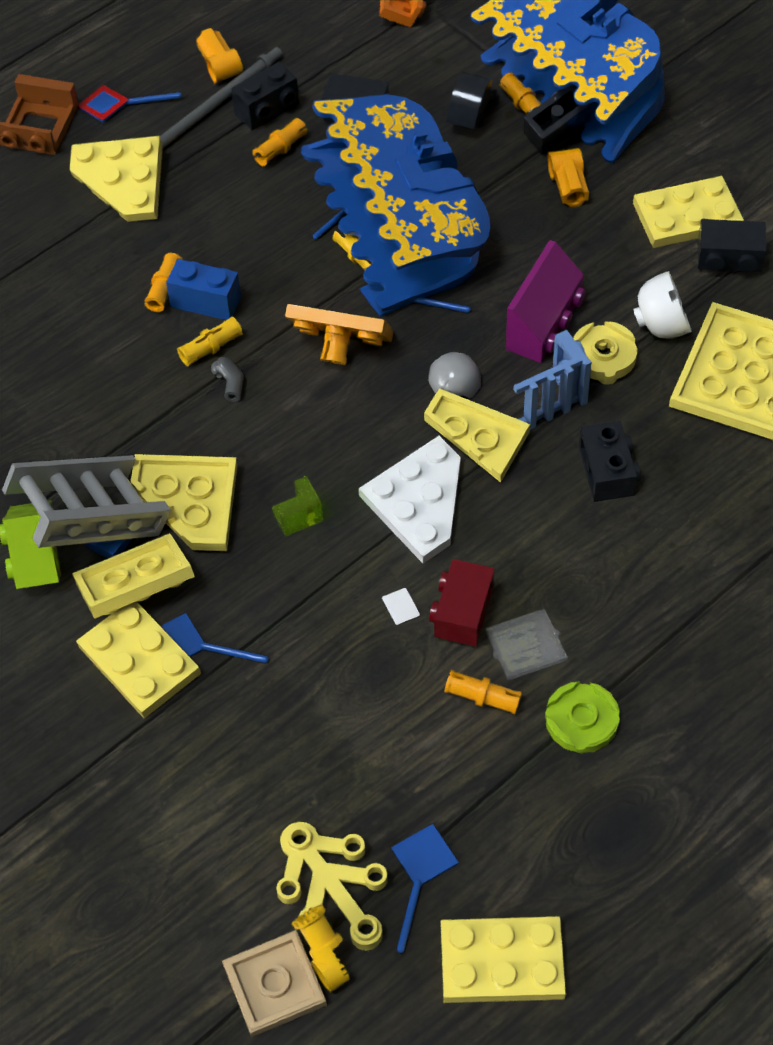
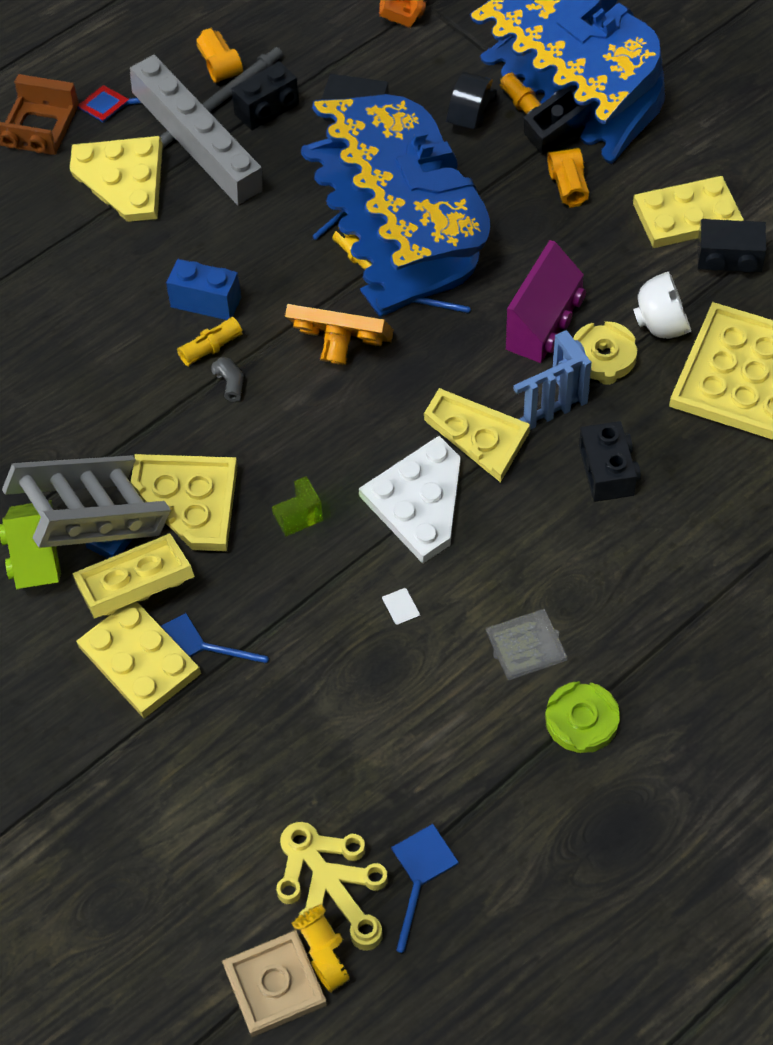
(158, 293): light orange pin -> none
(196, 129): none -> light grey brick
(280, 142): light orange pin -> none
(455, 374): light grey hair -> none
(463, 602): dark red brick -> none
(483, 692): light orange pin -> none
(502, 959): light yellow plate -> none

